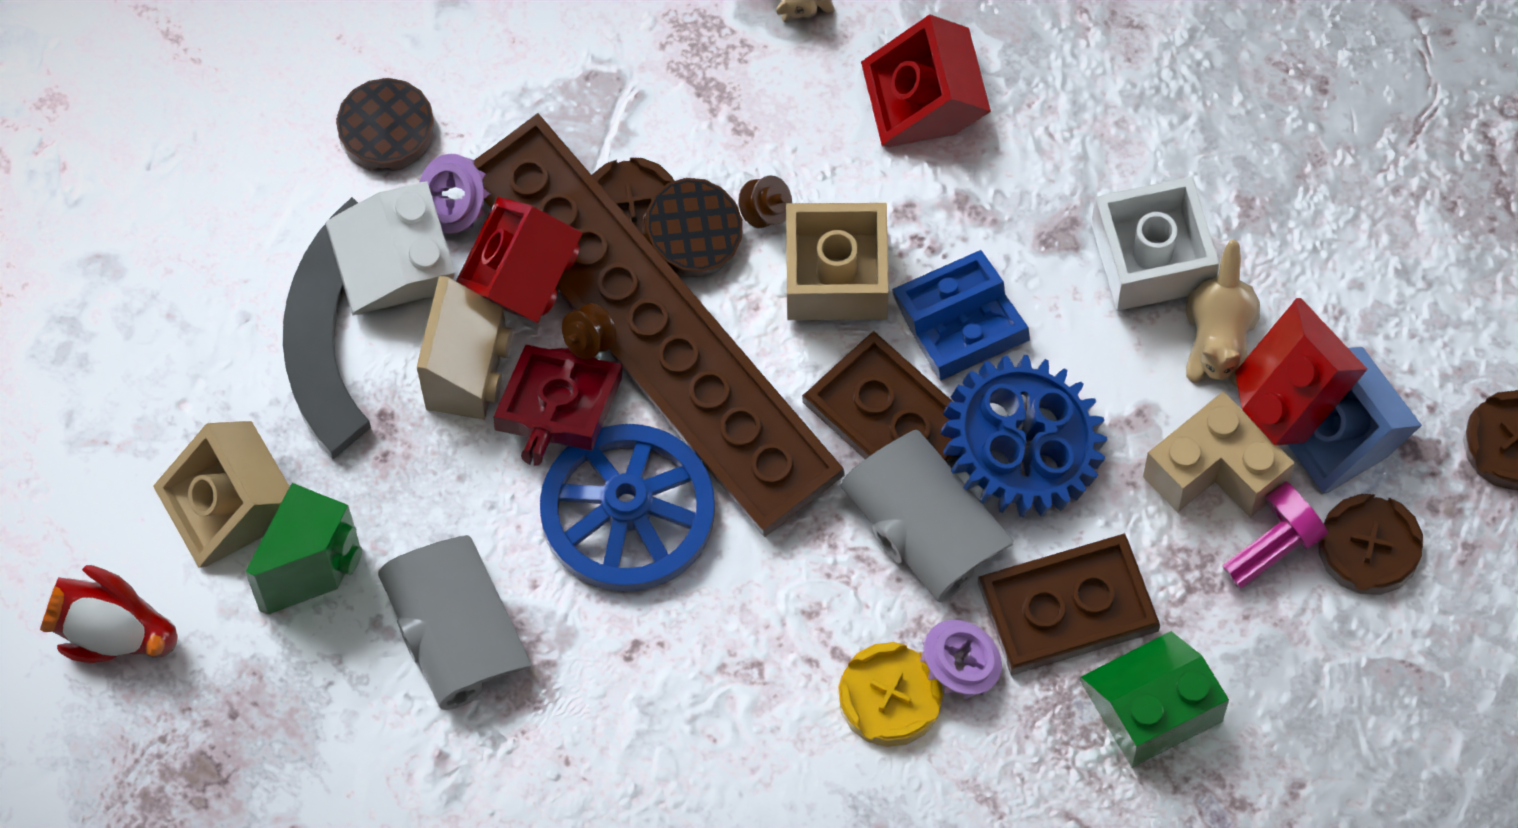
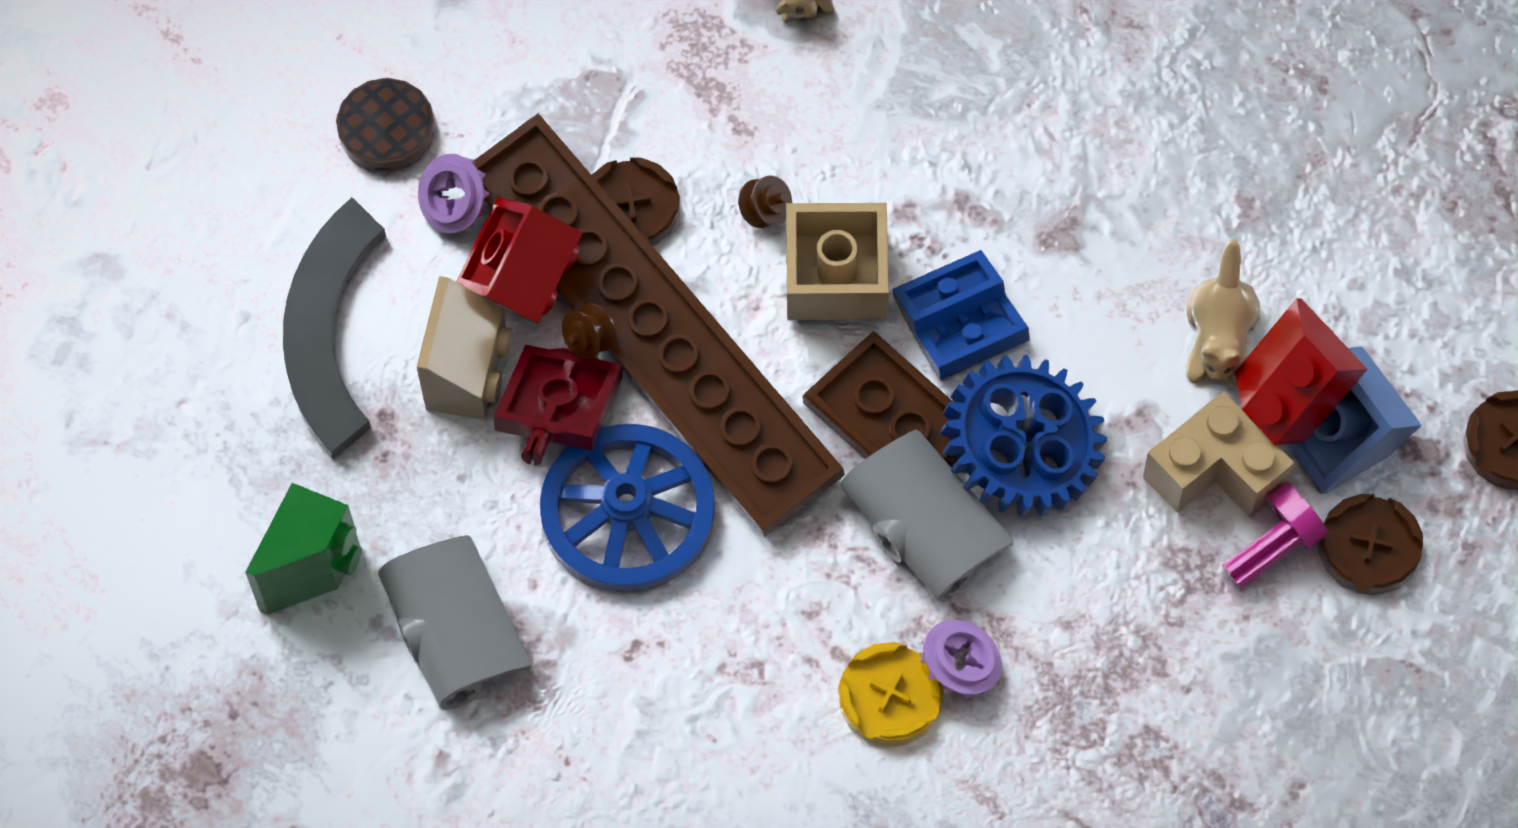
(105, 619): animal -> none
(222, 490): tan slope -> none
(390, 248): white slope -> none
(693, 226): tile -> none
(925, 83): red slope -> none
(1068, 604): reddish brown tile -> none
(1153, 242): white brick -> none
(1156, 697): green slope -> none

